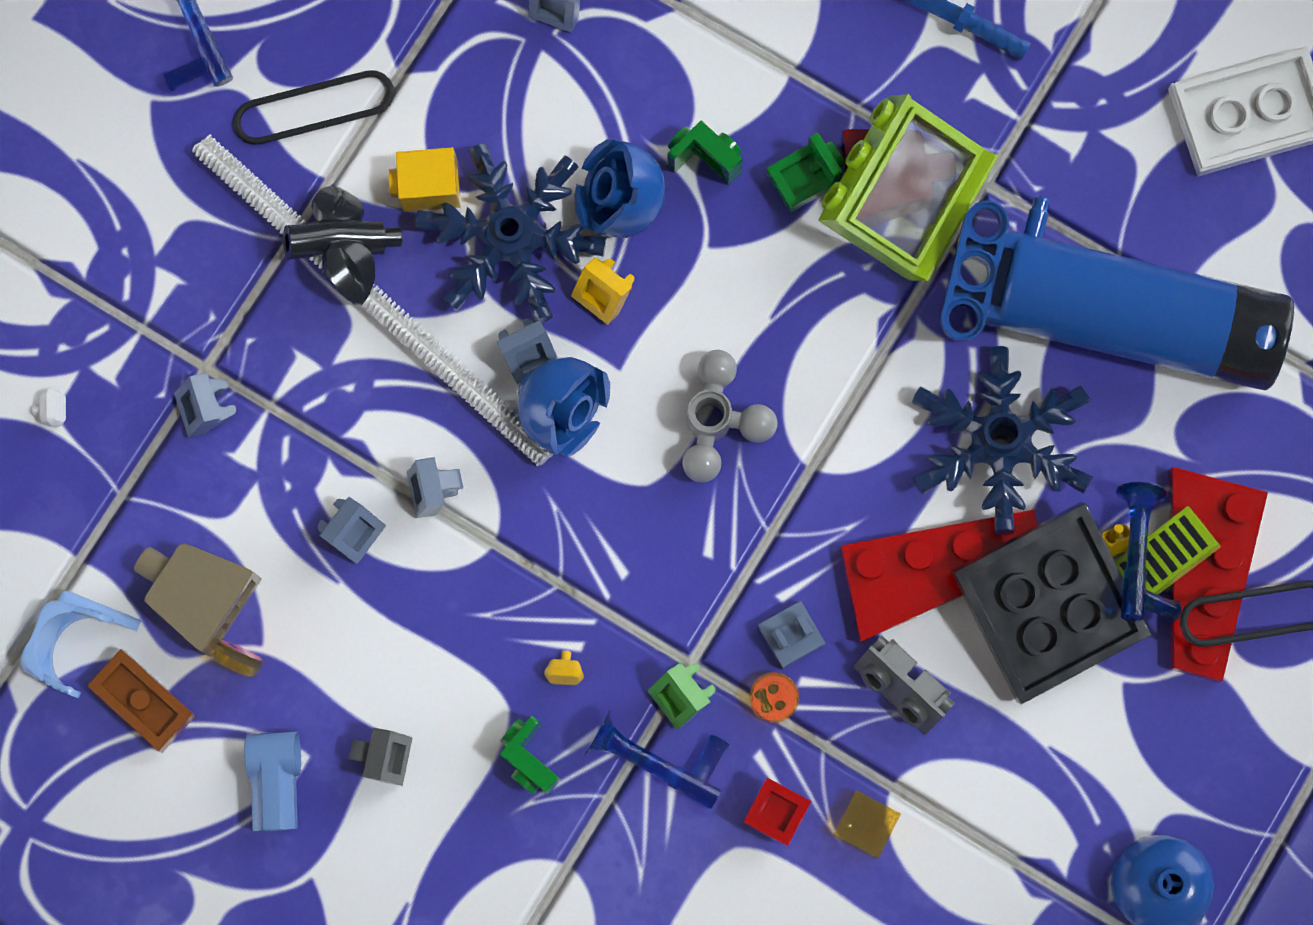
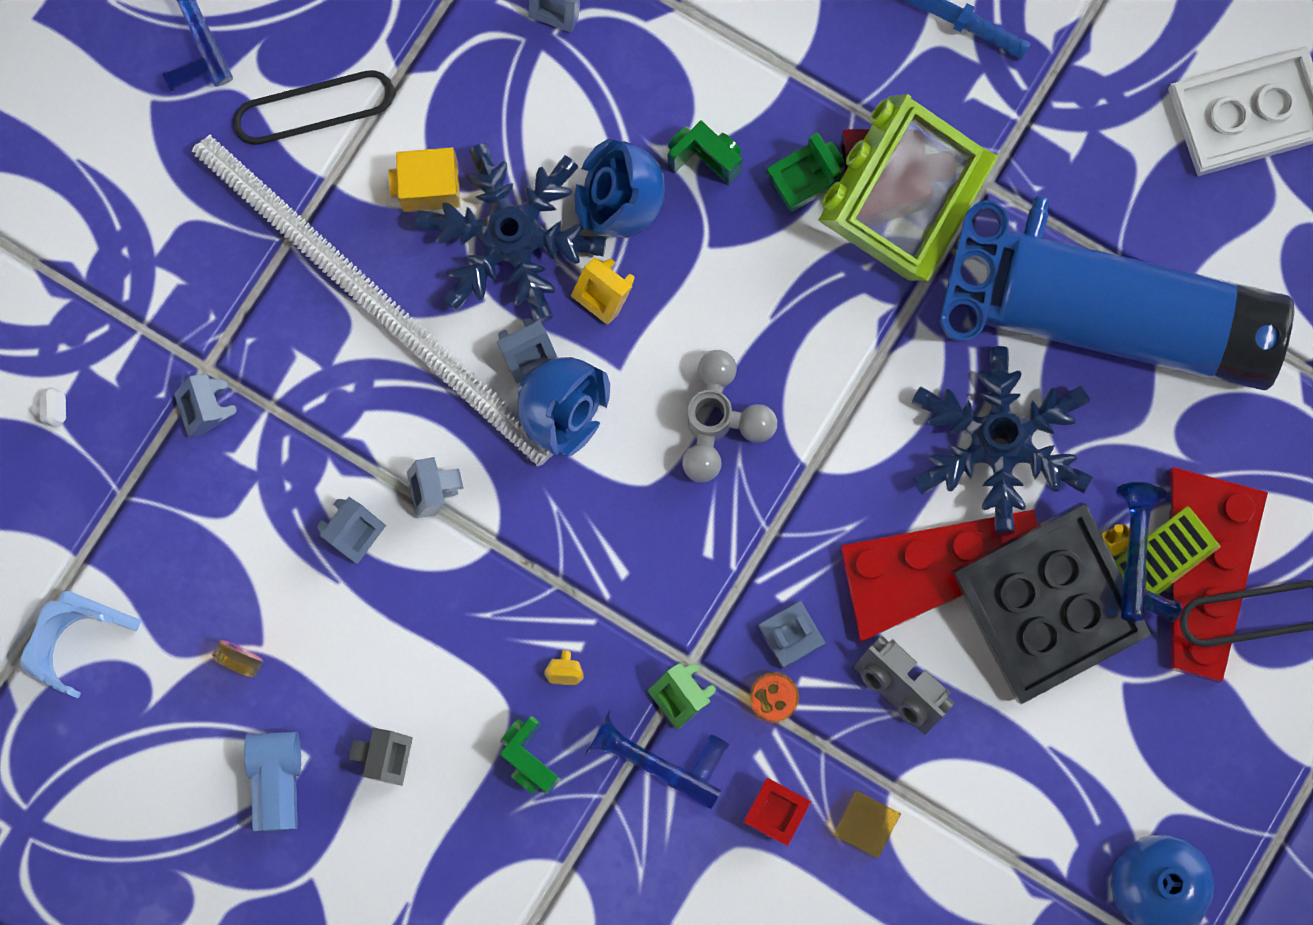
(141, 700): dark orange plate -> none
(196, 592): dark tan torso -> none
(343, 241): black plant -> none

